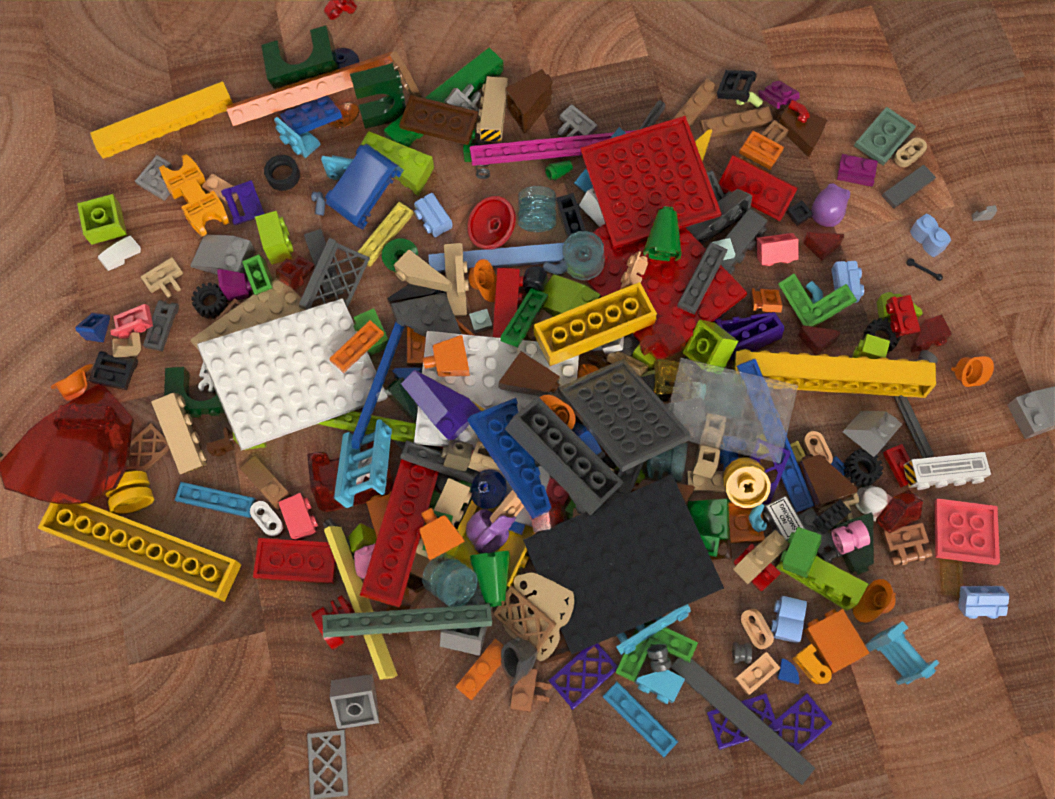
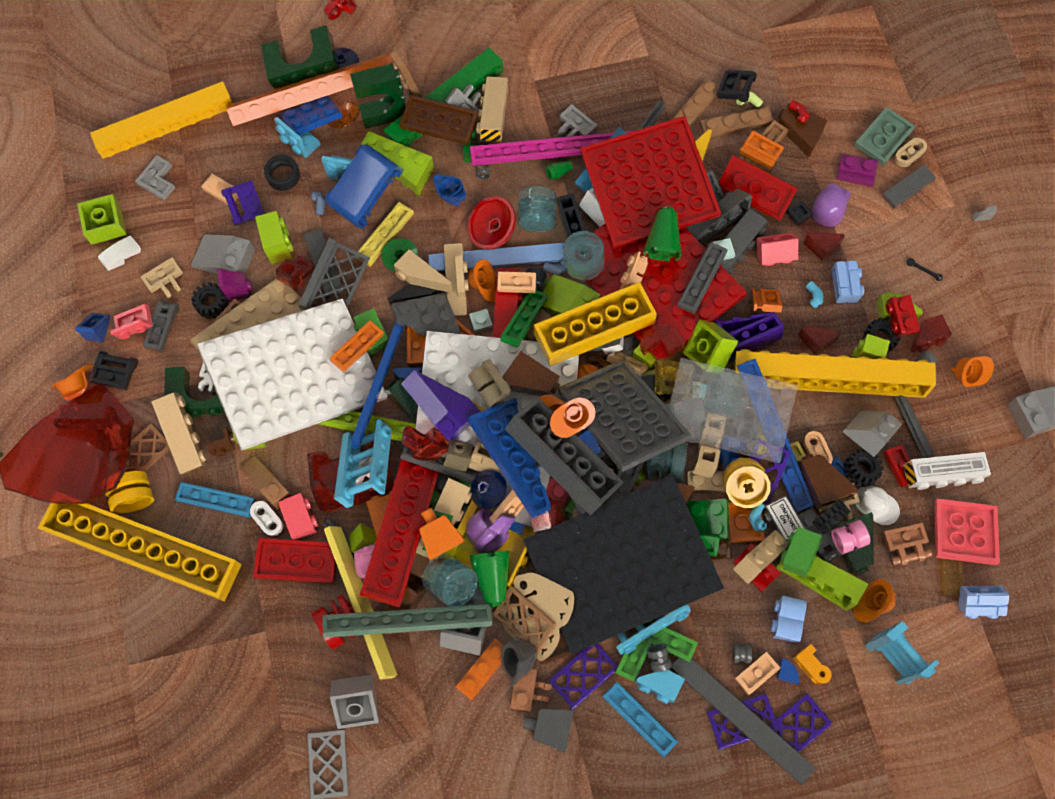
(127, 347): tan panel -> none
(199, 206): light orange piece -> none
(258, 274): bright green slope -> none
(425, 446): none -> clear red brick
(433, 215): light blue brick -> none
(449, 358): orange torso -> none
(450, 189): none -> blue hat
(490, 384): none -> dark tan plate
(516, 282): none -> light nougat plate
(529, 98): reddish brown slope -> none
(551, 727): none -> dark grey torso
(572, 417): none -> orange piece
(757, 628): light nougat plate -> none
(778, 94): magenta plate -> none
(816, 313): bright green plate -> none
(835, 640): orange brick -> none
(900, 511): clear red slope -> none
(930, 235): light blue brick -> none

